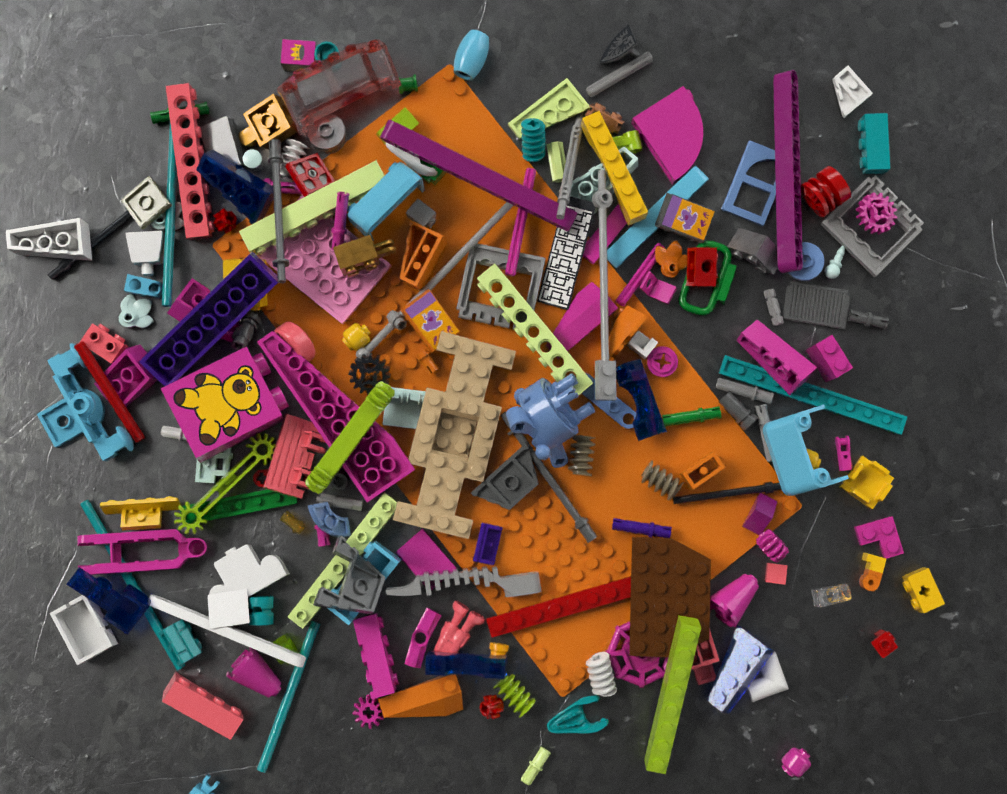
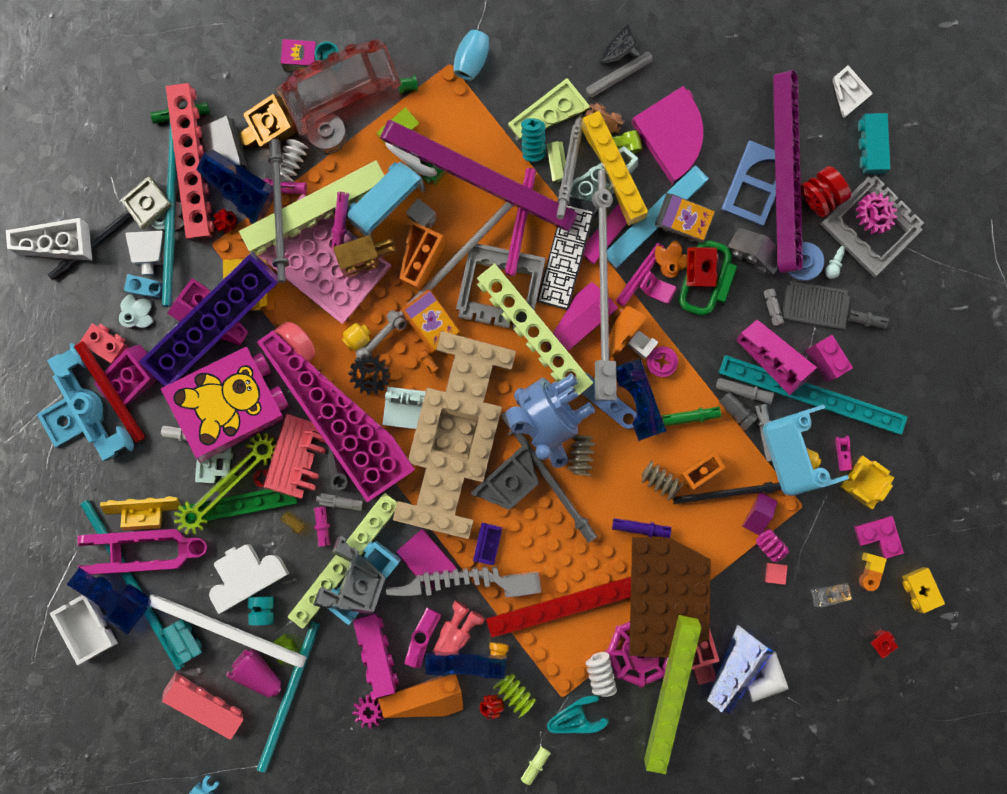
(228, 608): white sticker -> none
(244, 333): dark grey axle -> none
(253, 160): light aqua pin -> none
(309, 174): red piece -> none
(329, 521): medium blue tile -> none
(350, 437): lime arm -> none
(734, 599): dark pink cone -> none
(796, 762): dark pink head -> none

